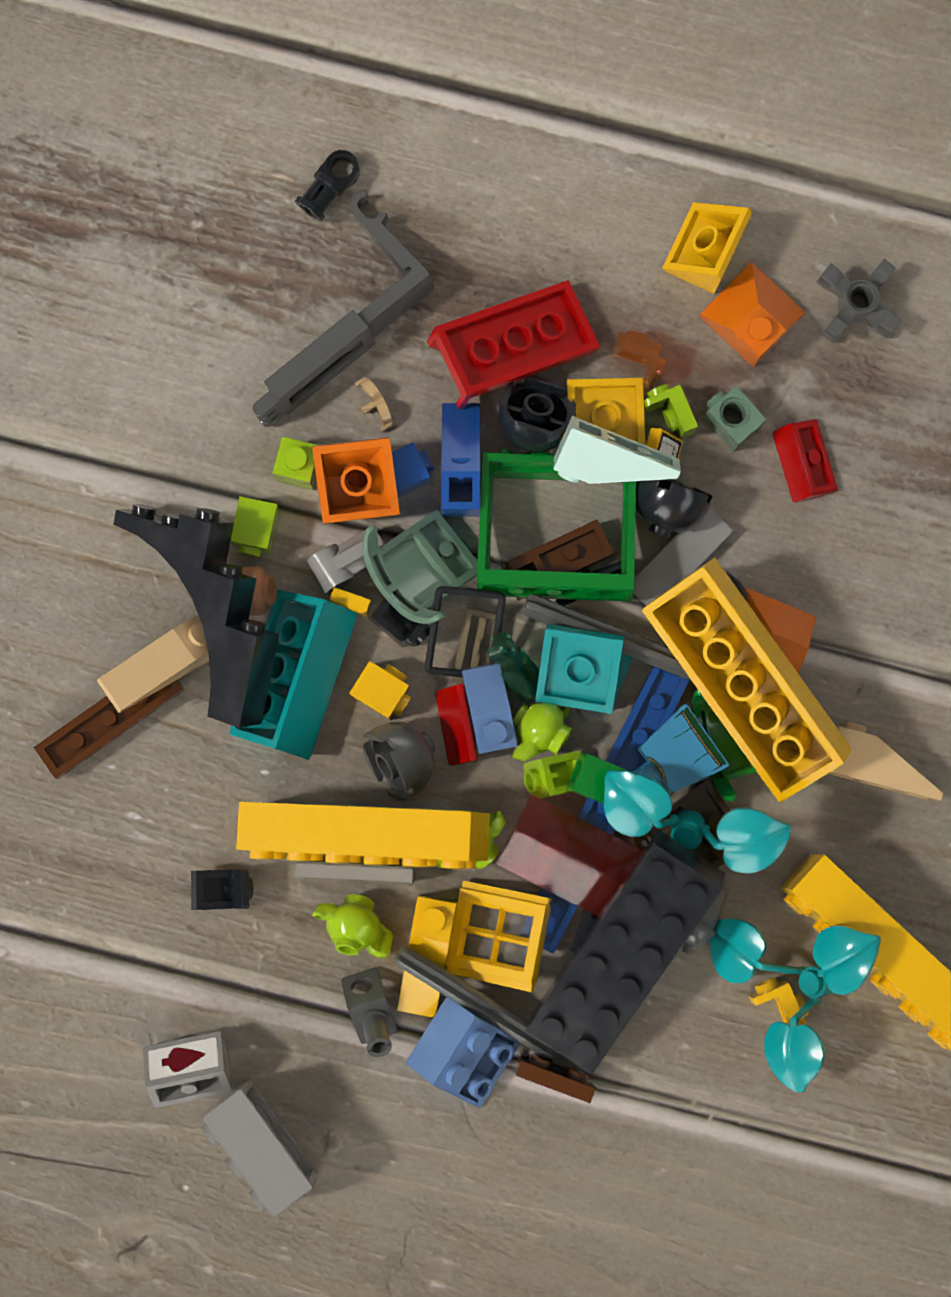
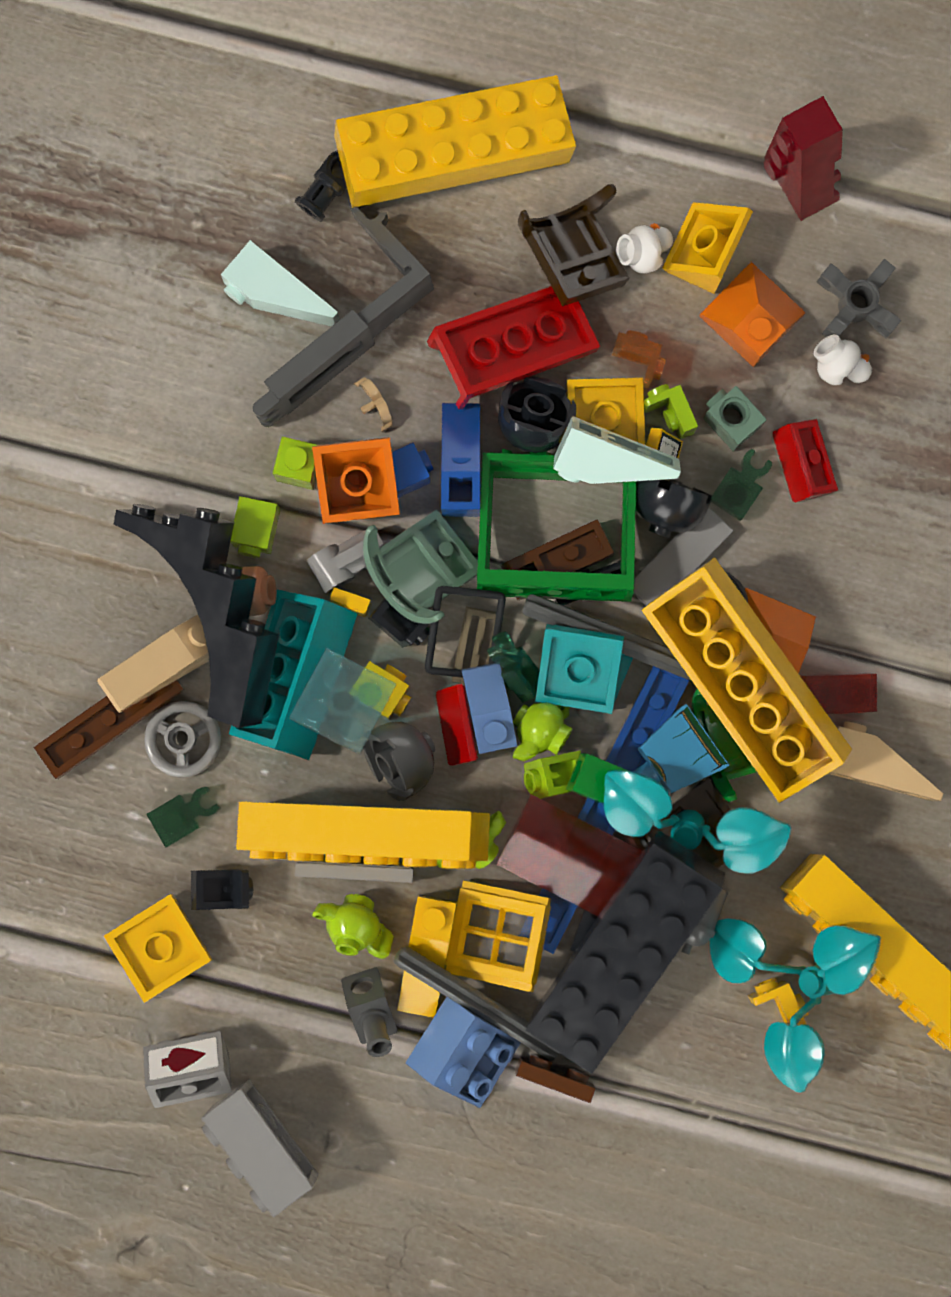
(157, 724): none -> light grey piece
(158, 947): none -> yellow plate
(178, 819): none -> clear green plate
(271, 288): none -> light aqua slope
(343, 701): none -> clear light blue plate
(454, 141): none -> yellow brick
(575, 249): none -> dark brown piece
(644, 247): none -> white animal
(738, 490): none -> clear green plate
(805, 157): none -> dark red wedge
(840, 360): none -> white animal
(844, 692): none -> clear red slope

